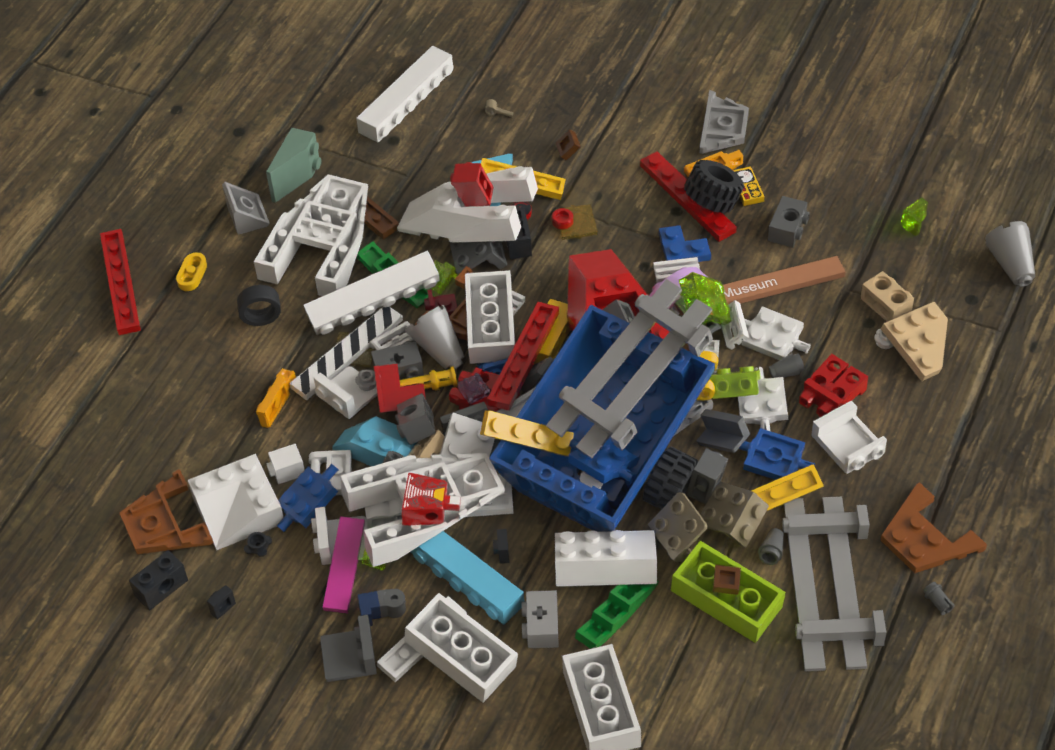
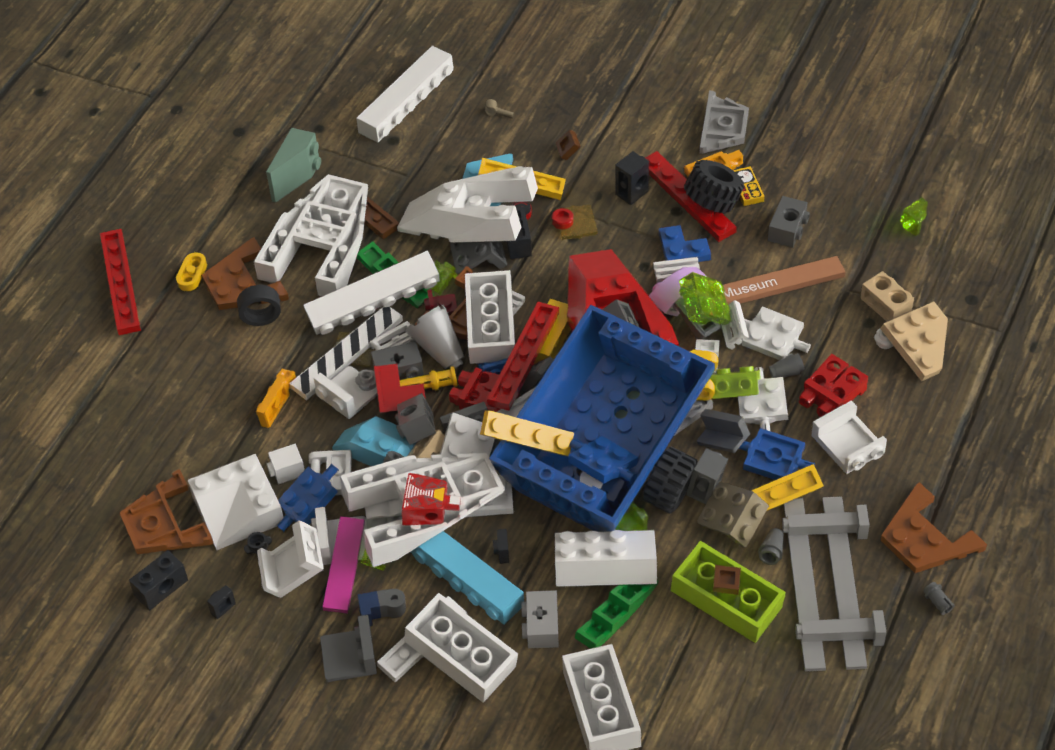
(231, 277): none -> dark orange wing
(244, 209): light grey slope -> none
(291, 561): none -> white panel
(472, 184): red brick -> none
(473, 388): tile -> none
(609, 421): light grey fence -> none
(632, 177): none -> black brick
(634, 520): none -> clear neon green bracket
(678, 527): dark tan bracket -> none
(1013, 251): light grey cone -> none

